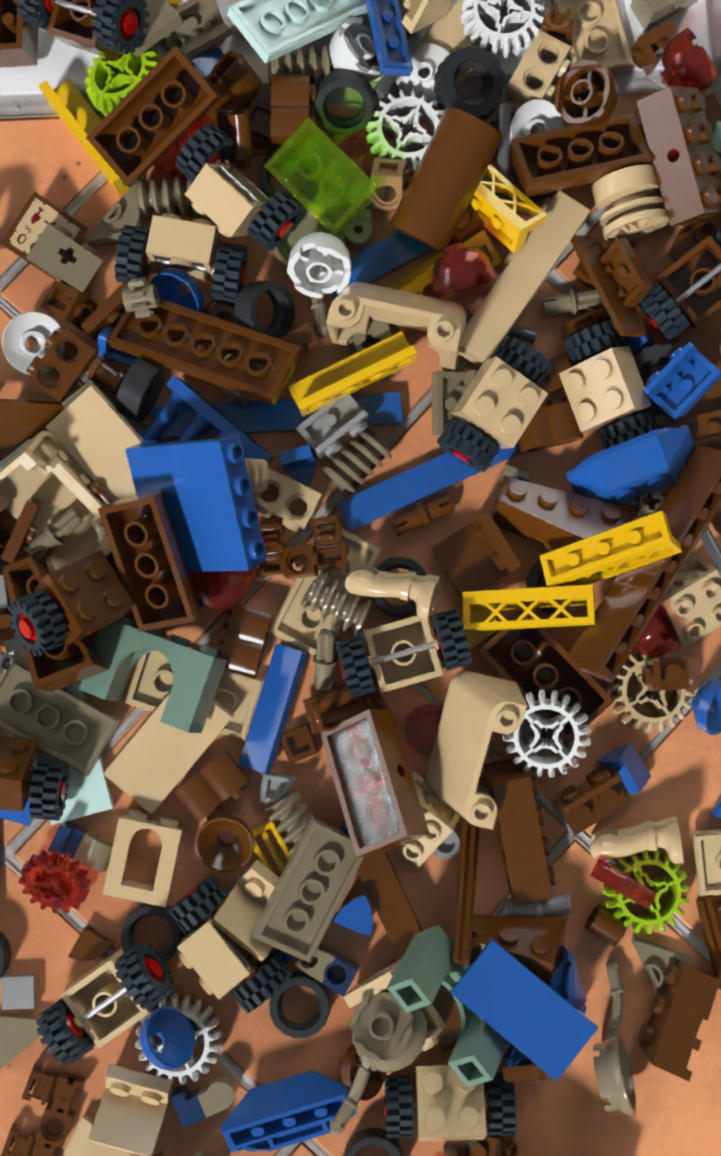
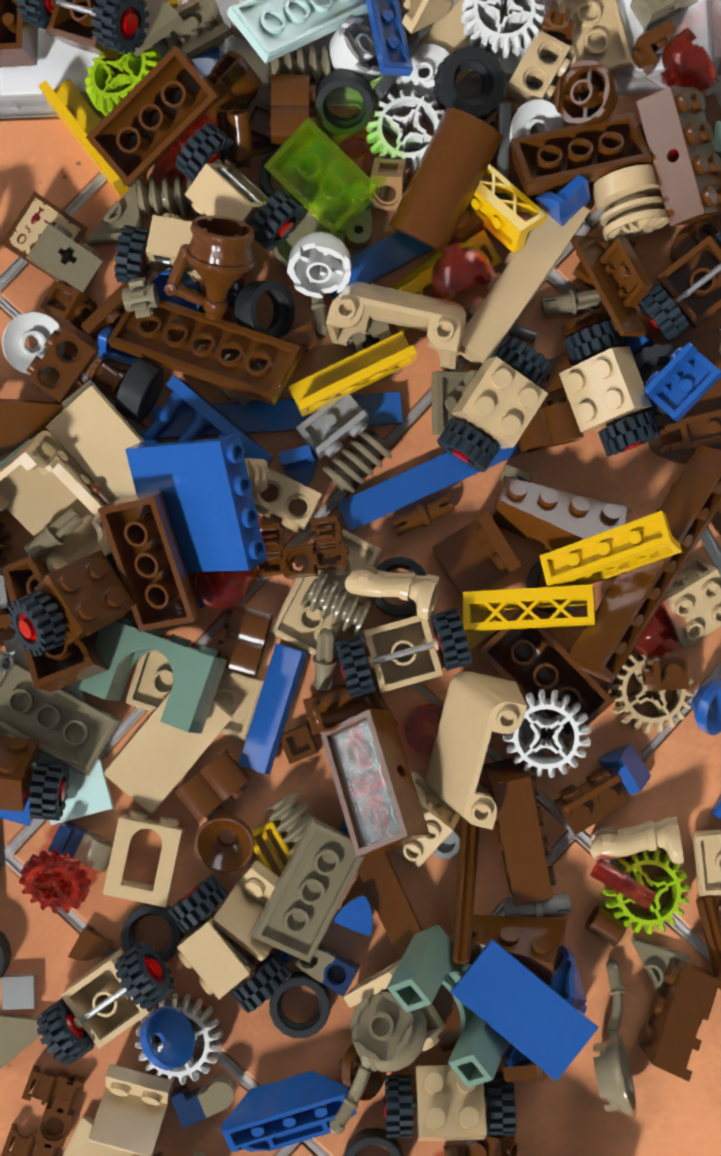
(23, 530): reddish brown plate -> none
(220, 255): none -> reddish brown piece
(274, 787): light grey tile -> none
(567, 201): none -> blue tile
(634, 466): blue wedge -> none
(643, 509): dark tan gear -> none

